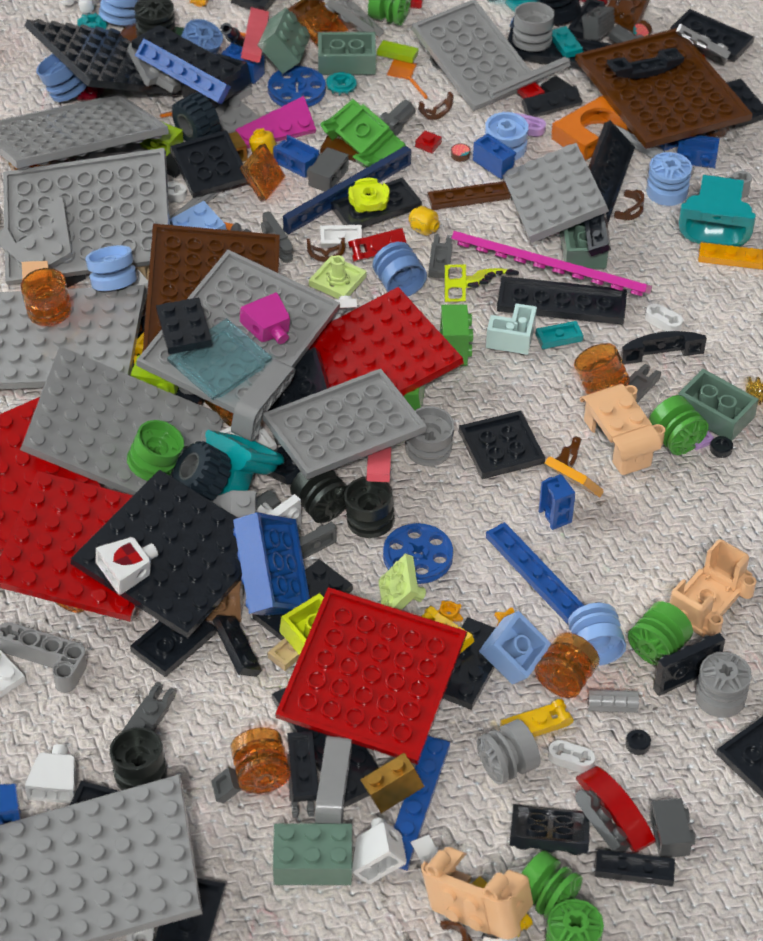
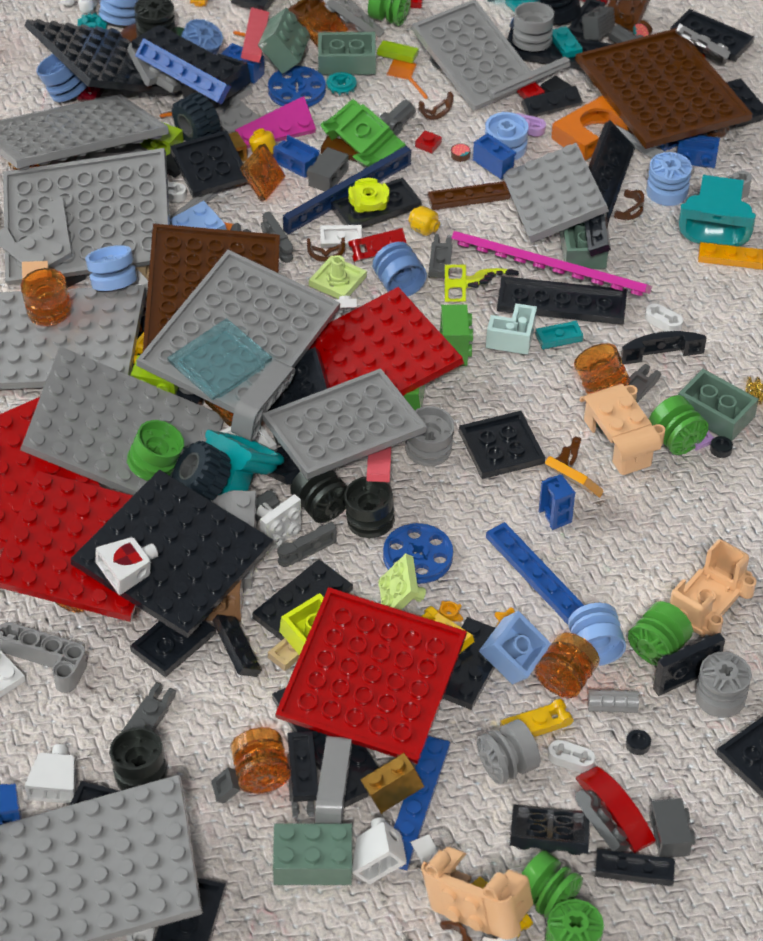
(183, 325): black plate -> none
(232, 34): black pin -> none
(266, 319): dark pink torso -> none
(271, 563): blue slope -> none
(665, 61): black slope -> none

